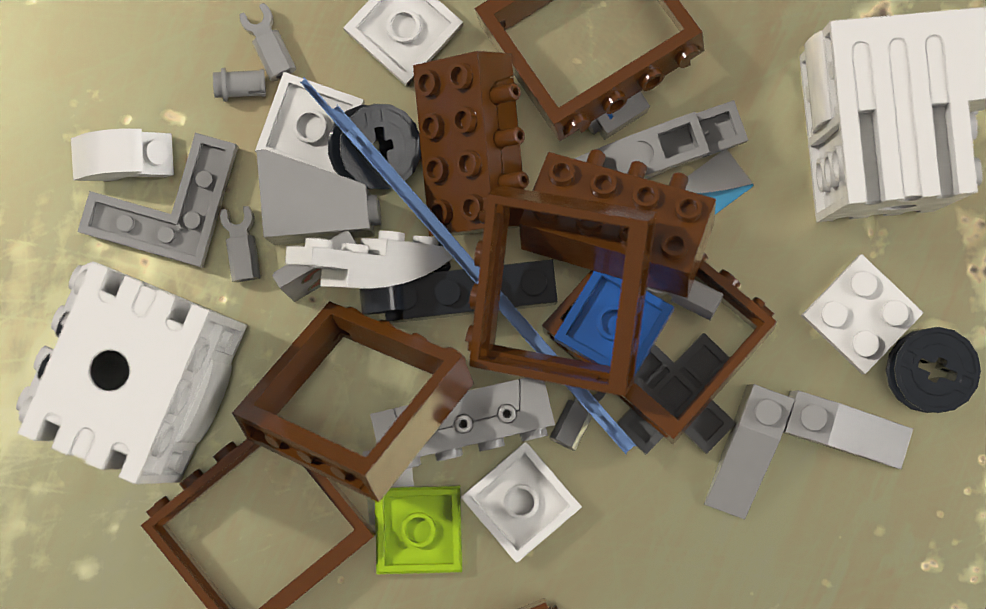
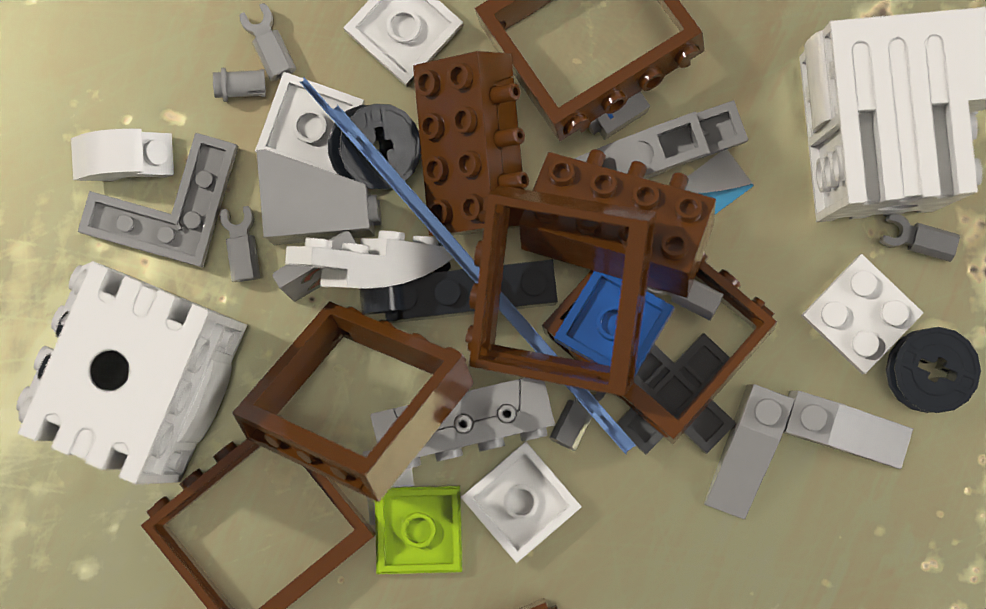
(922, 238): none -> light grey bar

